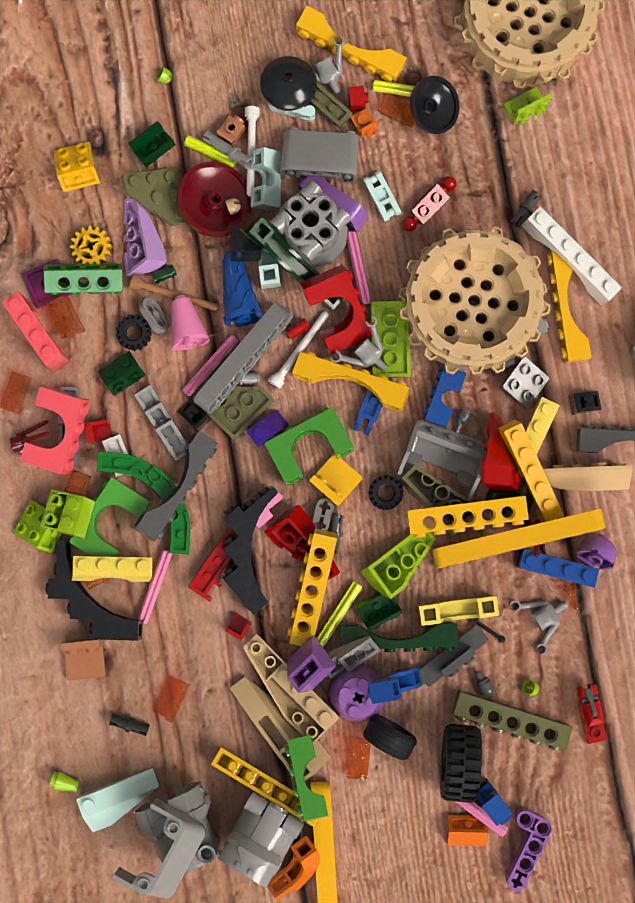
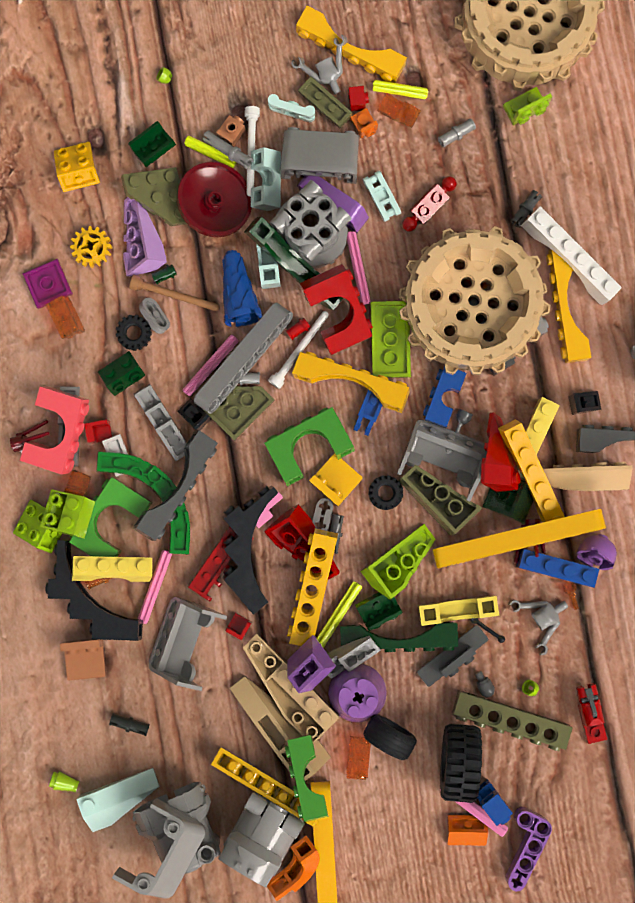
(15, 392): clear orange panel -> none
(26, 318): coral arch -> none
(73, 272): brick -> none
(171, 698): clear orange panel -> none
(177, 641): none -> light grey windscreen
(186, 325): bright pink cone -> none
(233, 205): tan hinge -> none
(243, 248): black slope -> none
(267, 428): dark purple slope -> none
(284, 92): black dish -> none
(367, 351): light grey piece -> none
(391, 685): blue arch -> none
(442, 104): black dish -> none
(456, 132): none -> light grey pin
(518, 515): yellow brick -> none
(525, 382): hinge -> none

